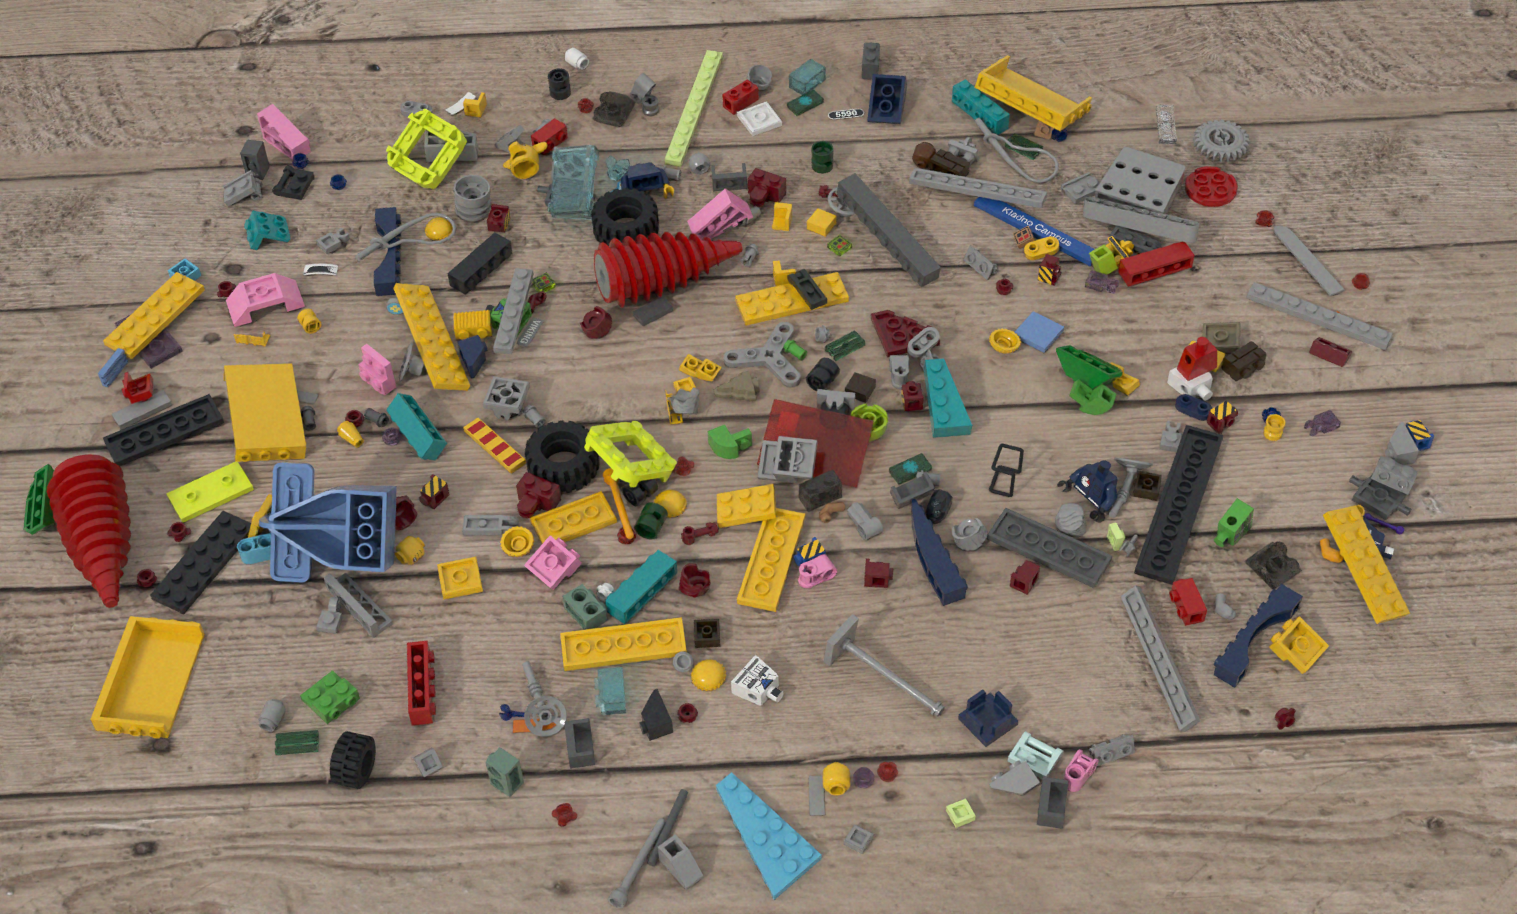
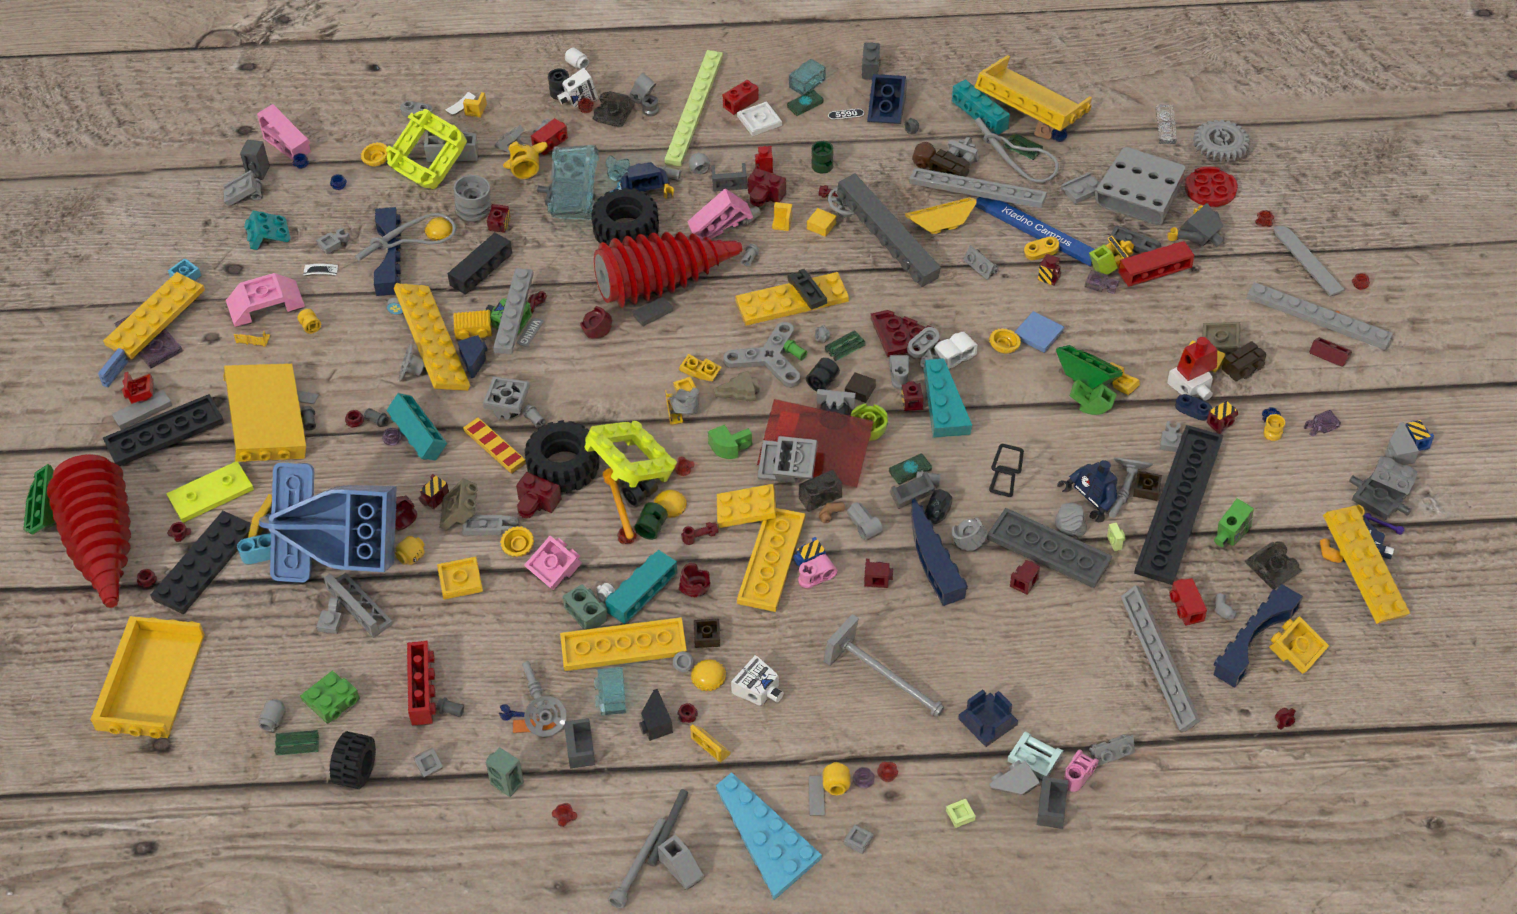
(225, 289): dark red plate -> none
(298, 185): black plate -> none
(349, 433): yellow cone -> none
(374, 154): none -> yellow hat
(376, 370): bright pink plate -> none
(450, 707): none -> dark grey pin
(458, 504): none -> dark tan plate
(543, 282): clear neon green tile -> none
(574, 518): yellow tile -> none
(578, 87): none -> white torso
(709, 743): none -> yellow slope
(760, 76): light grey hair -> none
(764, 159): none -> red brick
(780, 275): yellow panel -> none
(839, 245): clear neon green tile -> none
(911, 126): none -> dark grey plate
(943, 216): none -> yellow wedge
(956, 349): none -> white brick
(1004, 286): dark red plate -> none
(1023, 237): medium nougat tile -> none
(1128, 546): light grey hand -> none
(1141, 219): light grey beam -> none
(1200, 227): none -> dark grey torso

